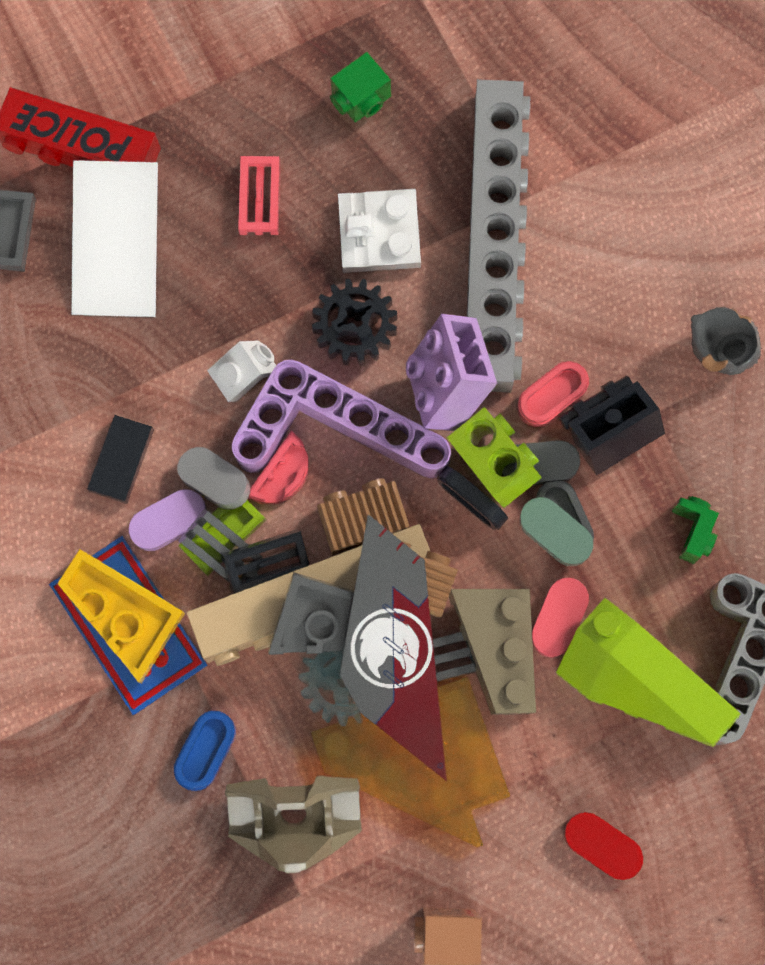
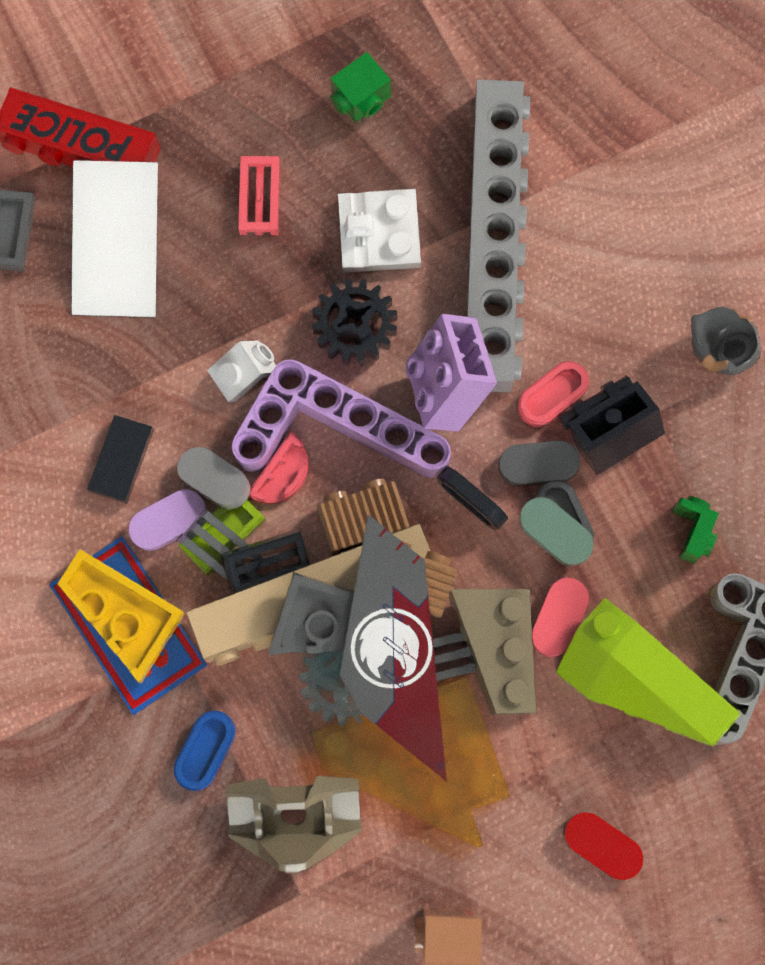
(491, 459): lime brick -> none

